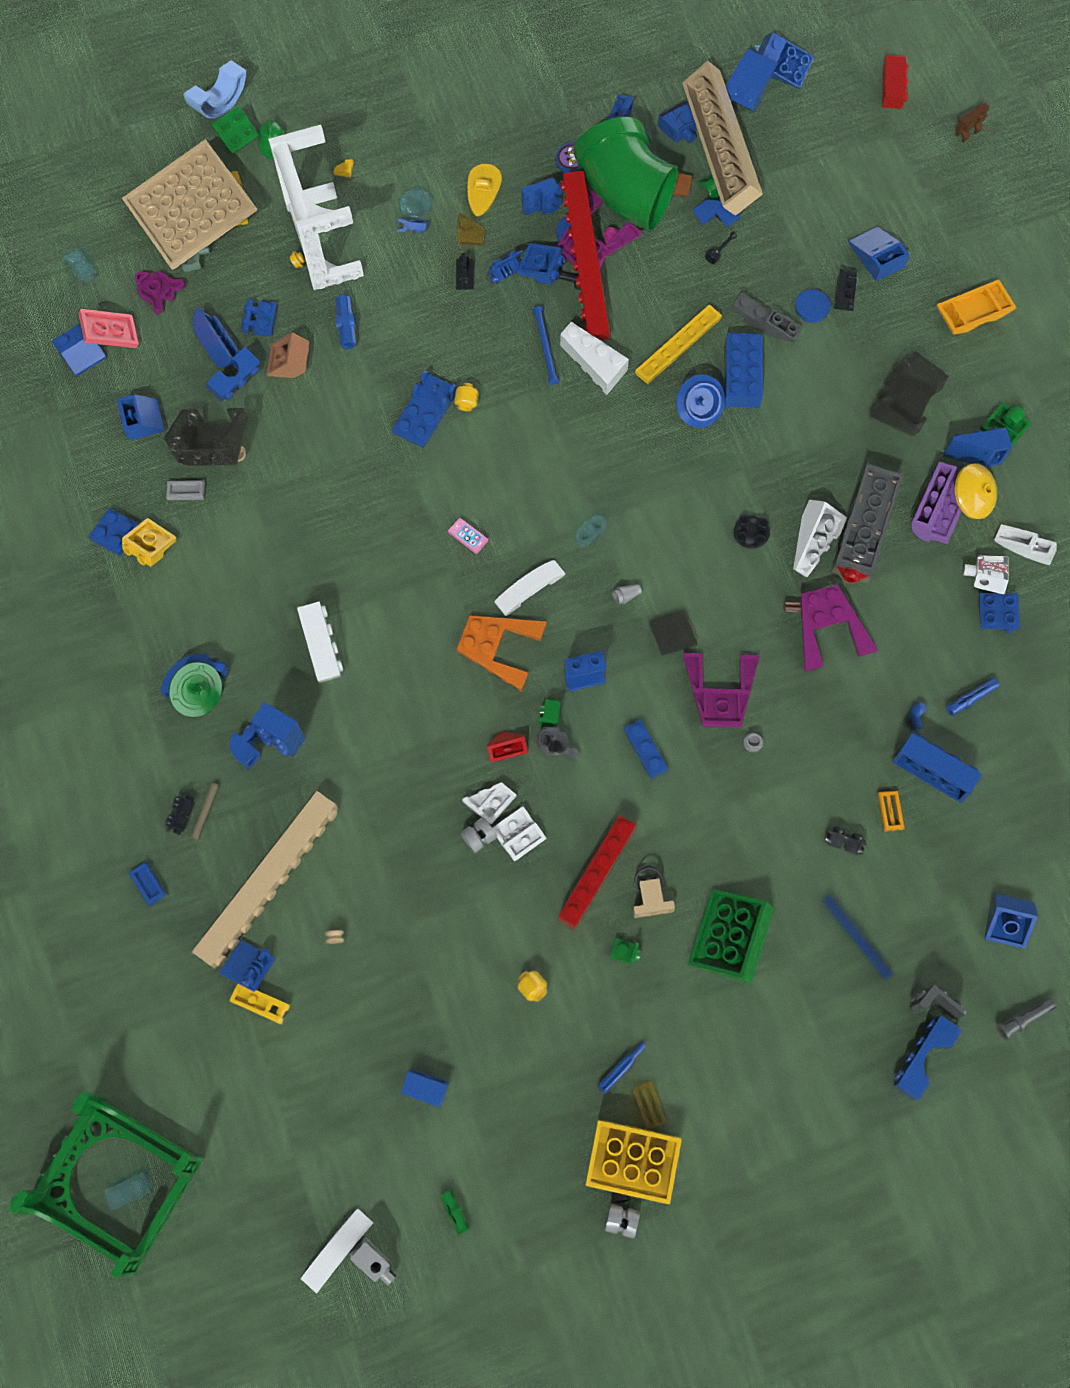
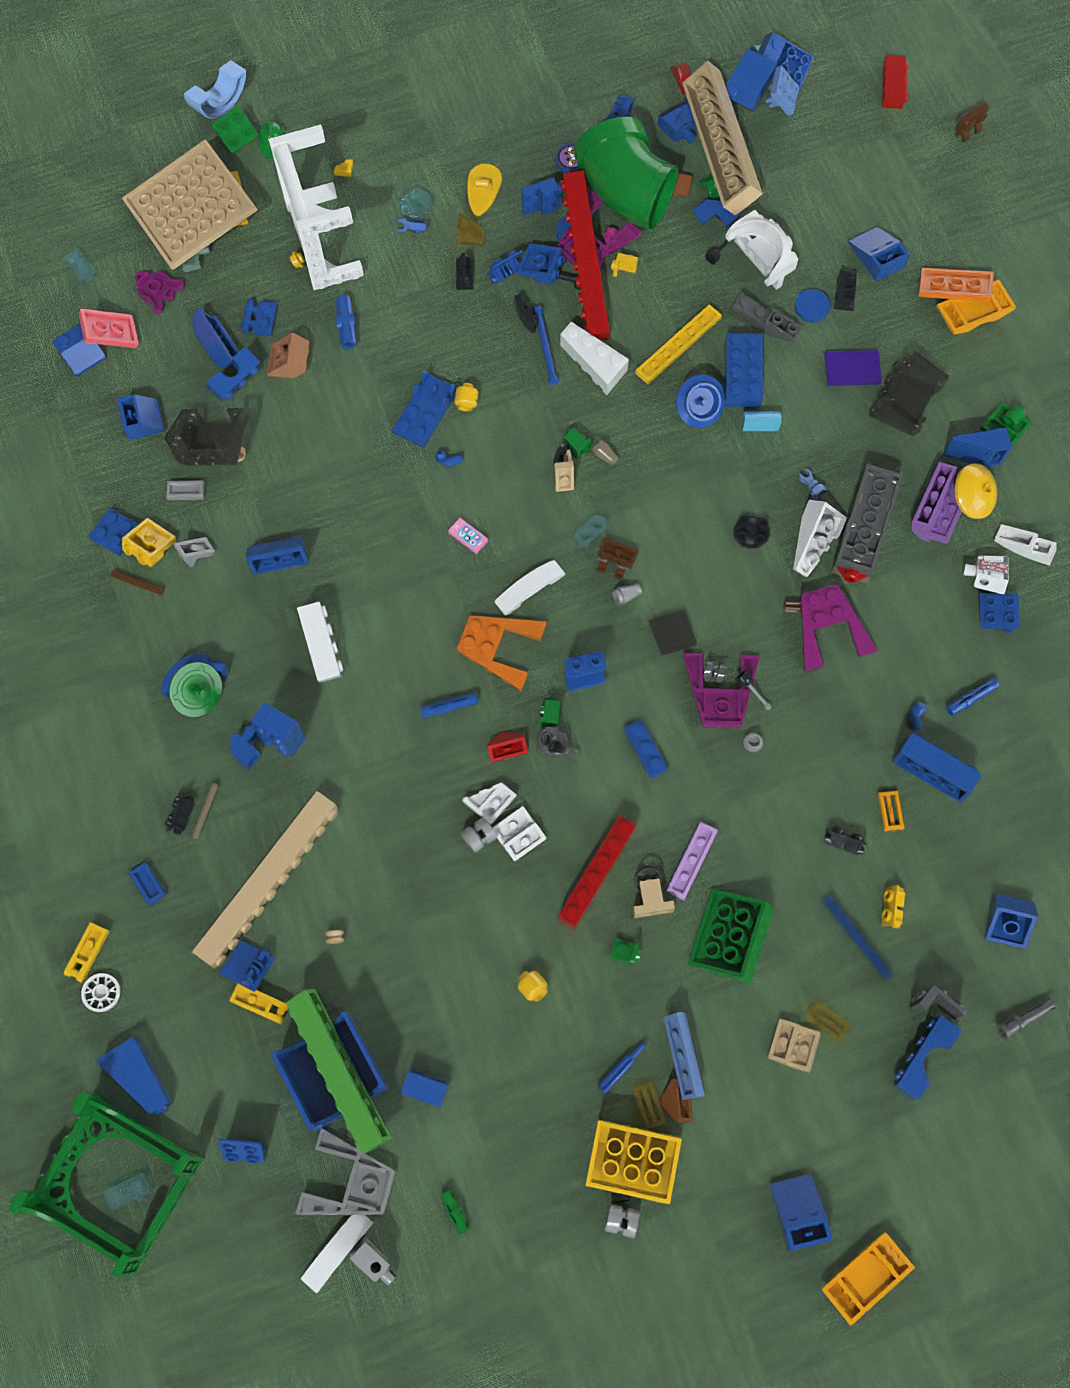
(86, 952): none -> yellow plate
(100, 992): none -> white wheel
(136, 1075): none -> blue slope
(137, 582): none -> reddish brown bar
(194, 549): none -> light grey slope
(236, 1150): none -> blue hinge
(276, 555): none -> blue slope
(308, 1085): none -> blue container
(338, 1071): none -> bright green brick
(367, 1186): none -> light grey wing
(446, 460): none -> blue arm
(448, 705): none -> blue pin
(525, 315): none -> black slope
(563, 469): none -> tan piece
(577, 442): none -> green brick
(605, 453): none -> dark tan cone
(617, 553): none -> reddish brown plate
(624, 262): none -> yellow bracket
(673, 1104): none -> dark orange slope
(681, 73): none -> red slope
(683, 1056): none -> medium blue fence
(692, 861): none -> lavender tile
(719, 671): none -> dark grey wheel
(744, 680): none -> hinge
(761, 420): none -> medium azure brick
(768, 250): none -> white piece
(783, 91): none -> medium blue plate
(794, 1045): none -> tan slope
(800, 1213): none -> blue slope
(813, 1012): none -> clear yellow tile
(818, 490): none -> medium blue piece
(852, 368): none -> dark purple tile
(867, 1278): none -> light orange slope
(893, 897): none -> yellow hinge
(956, 284): none -> orange tile

